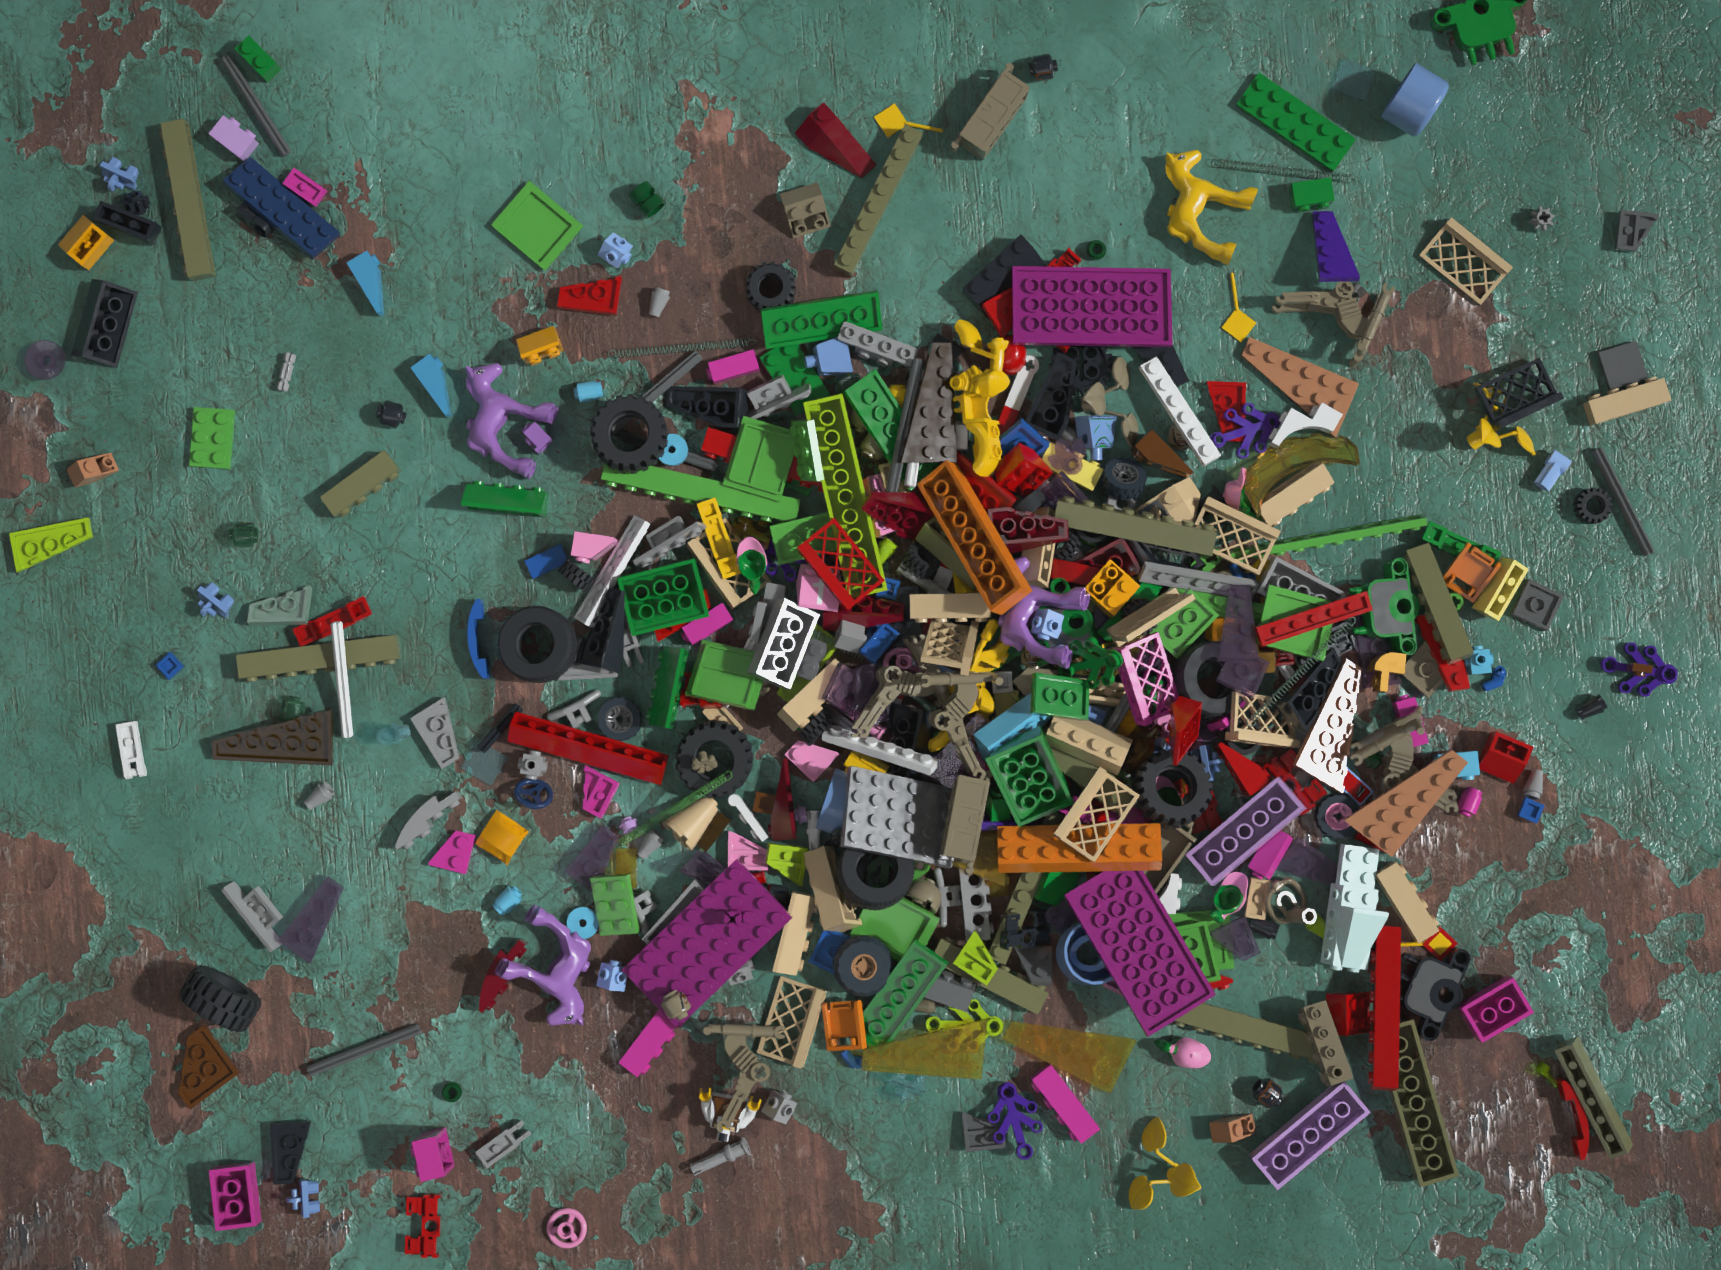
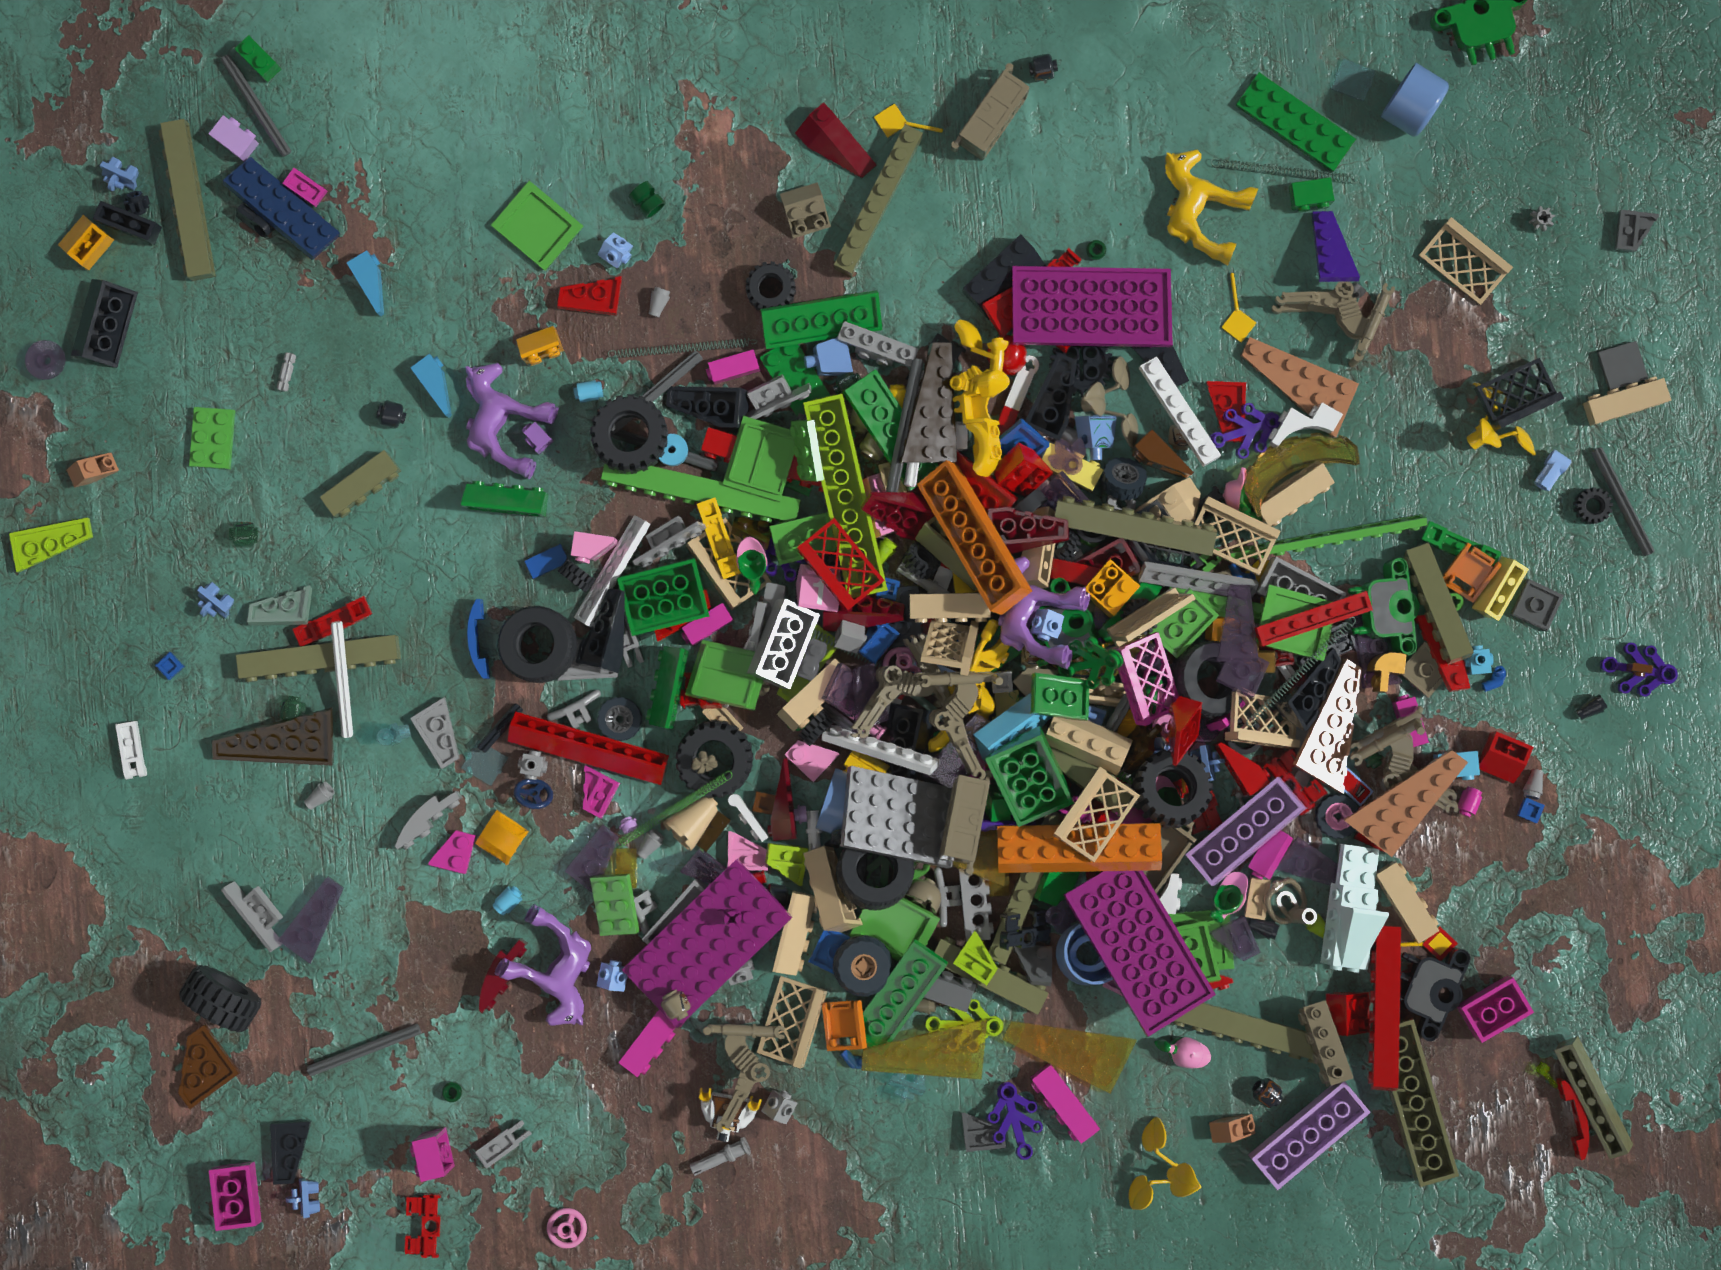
(587, 914): medium azure piece -> none

